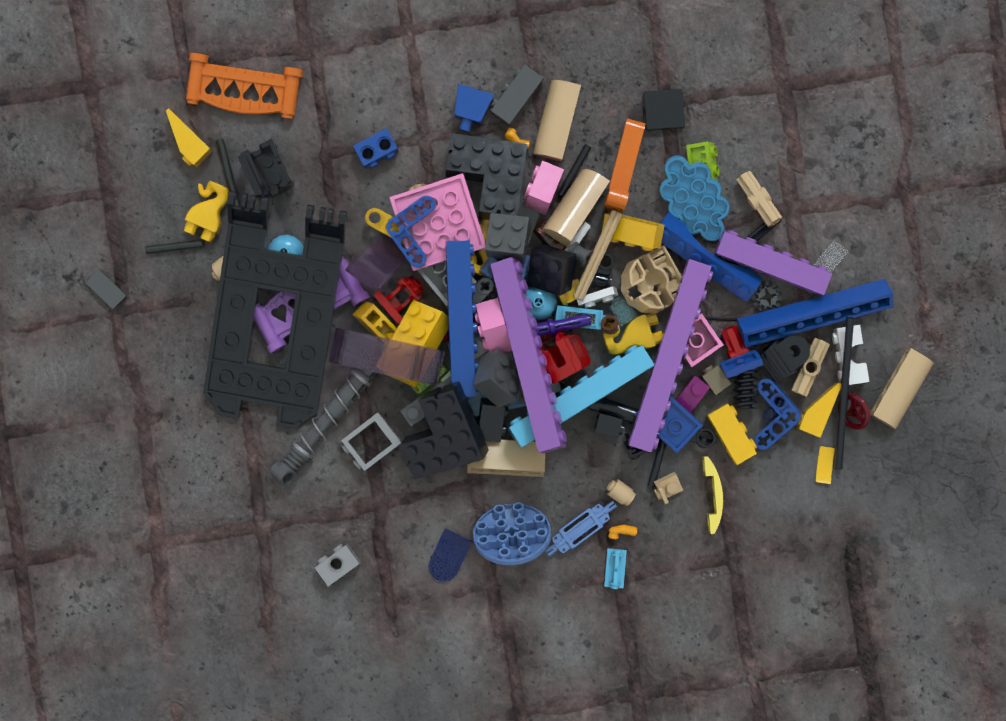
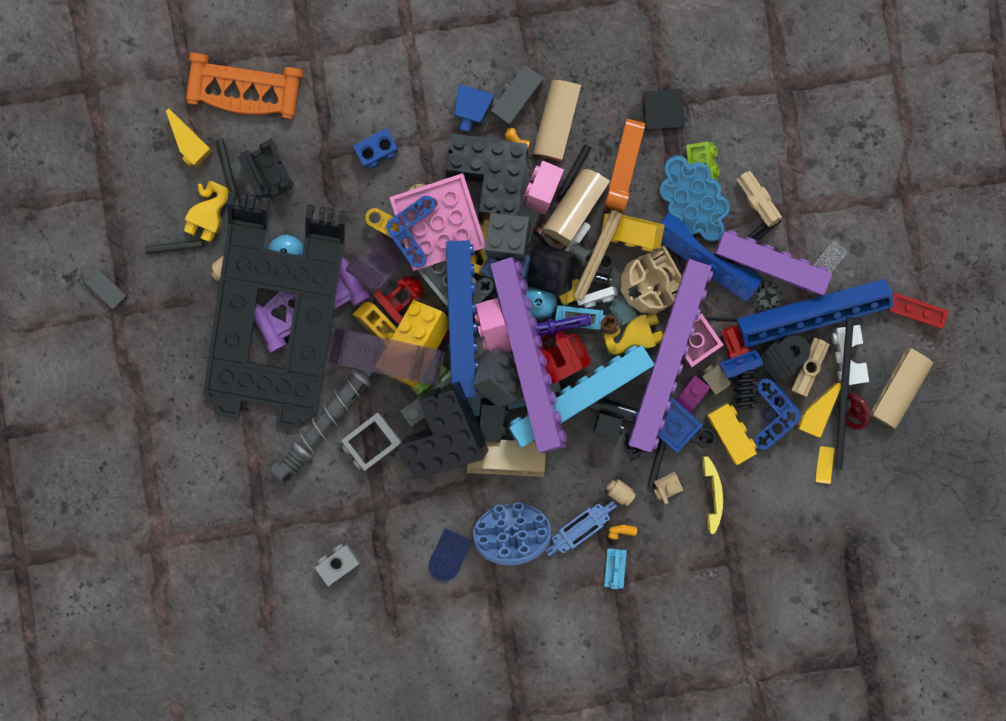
(918, 311): none -> red plate

